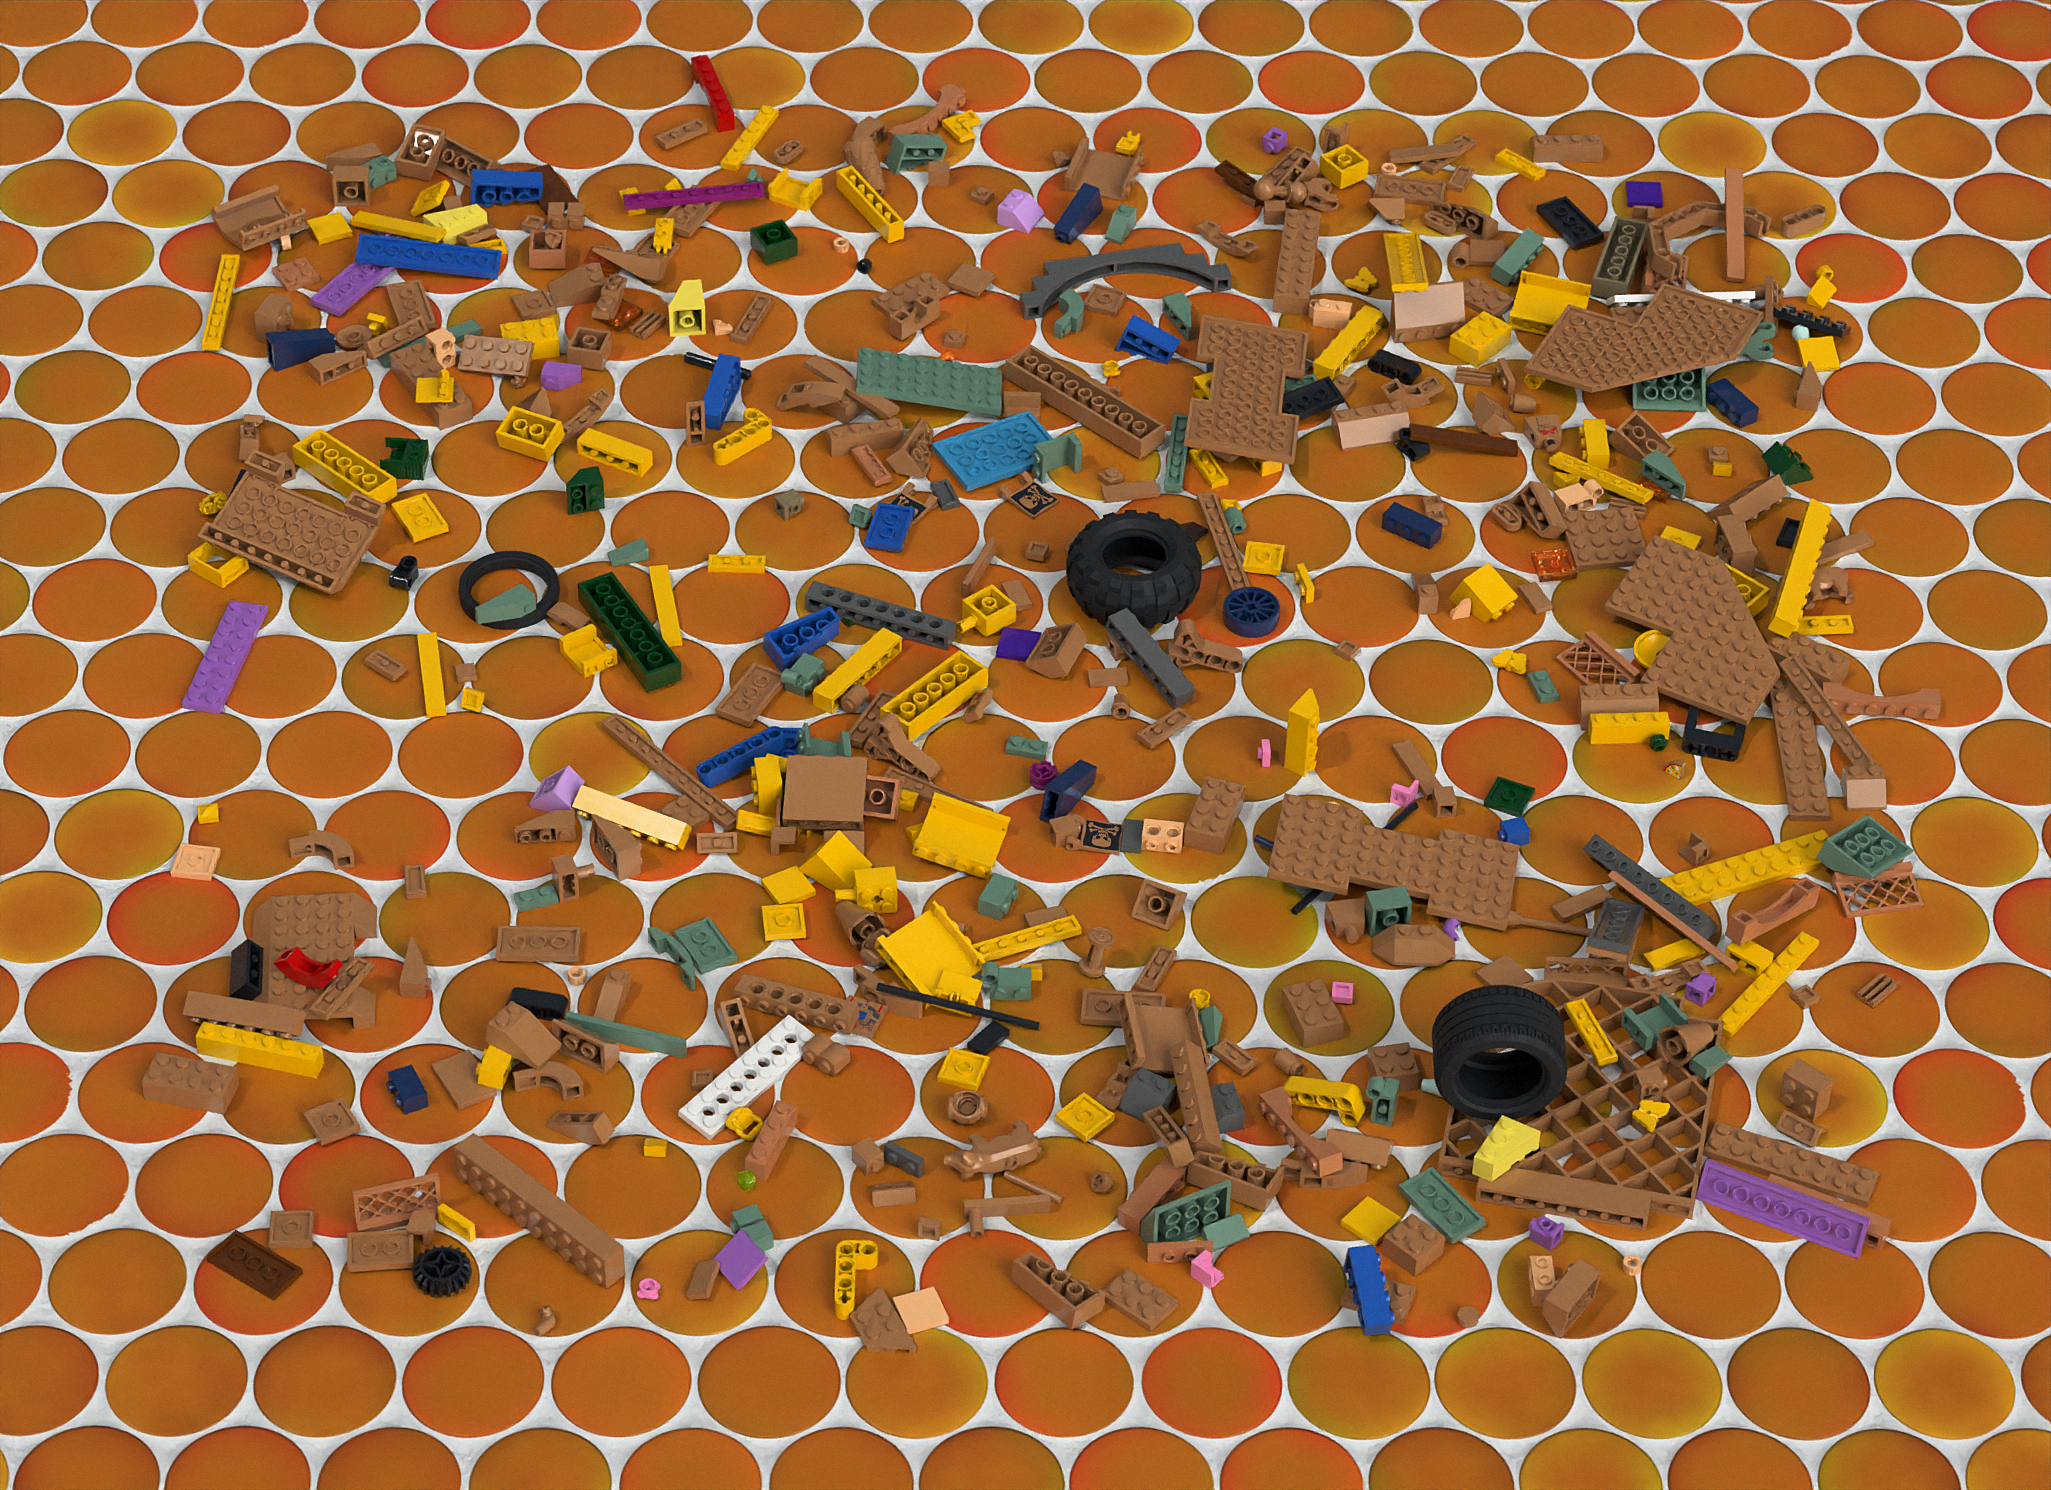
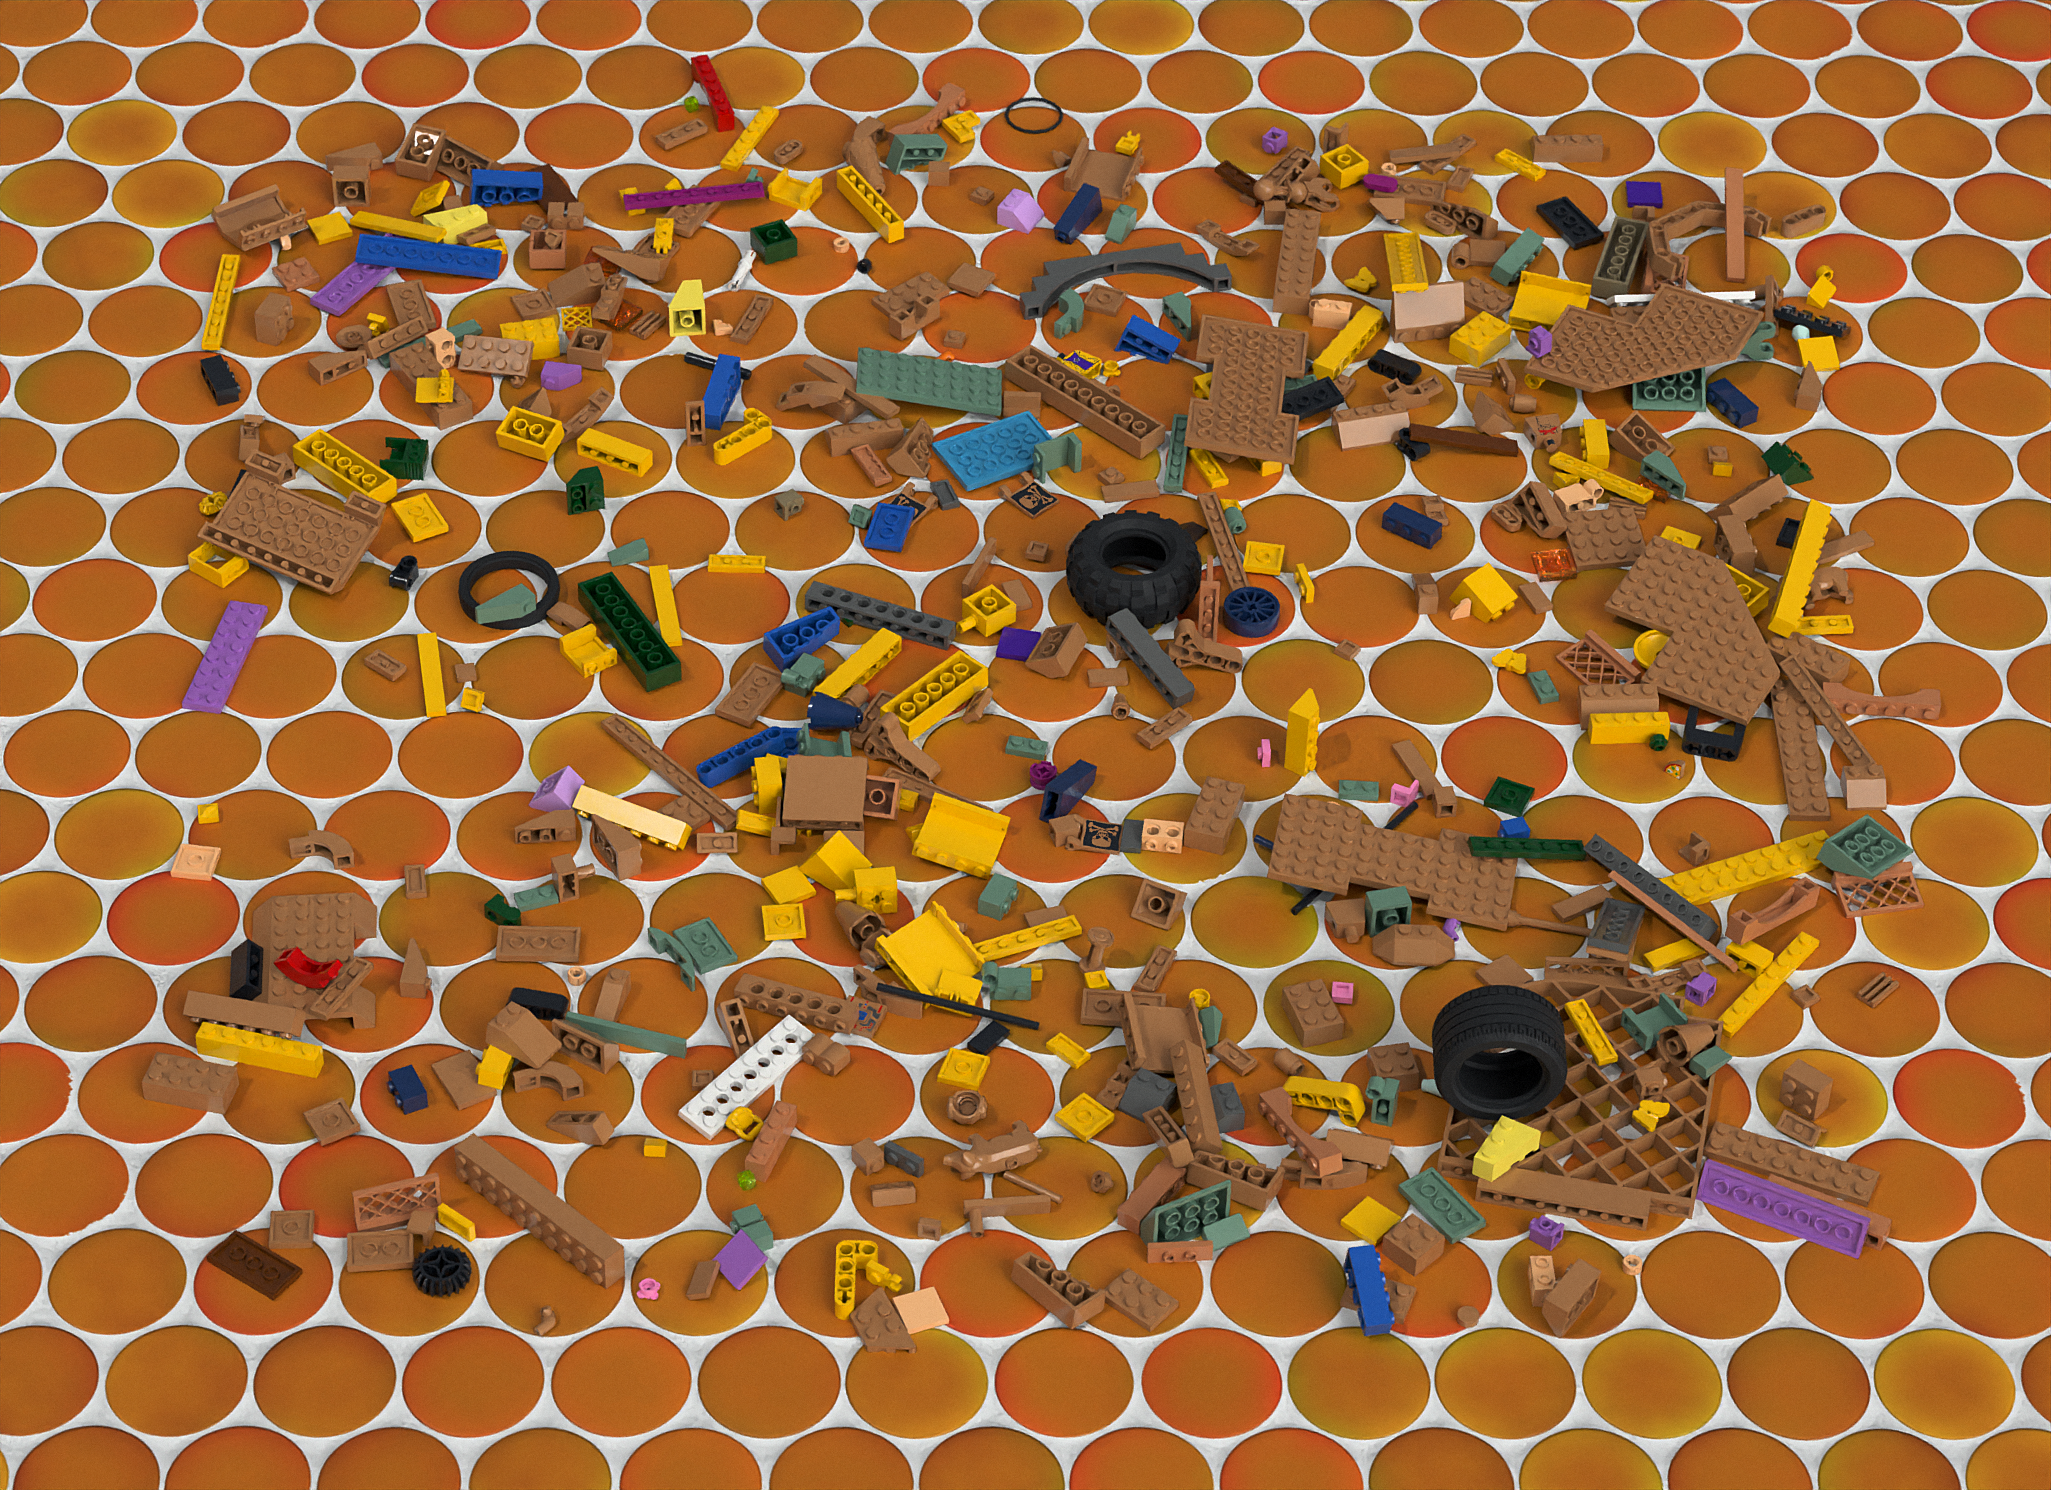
(220, 380): none -> black brick
(297, 346): dark blue slope -> none
(381, 171): sand green brick -> none
(501, 913): none -> dark green leg
(576, 310): none -> yellow window
(691, 104): none -> clear neon green axle
(743, 267): none -> white pin
(831, 713): none -> dark blue cone
(880, 1276): none -> yellow plate
(1033, 99): none -> black piece
(1068, 1050): none -> yellow tile
(1081, 362): none -> torso
(1096, 980): none -> yellow plate
(1204, 1271): bright pink panel -> none
(1209, 604): none -> nougat fence
(1358, 790): none -> sand green plate
(1380, 183): none -> magenta tile
(1526, 848): none -> dark green plate
(1539, 342): none -> medium lavender brick

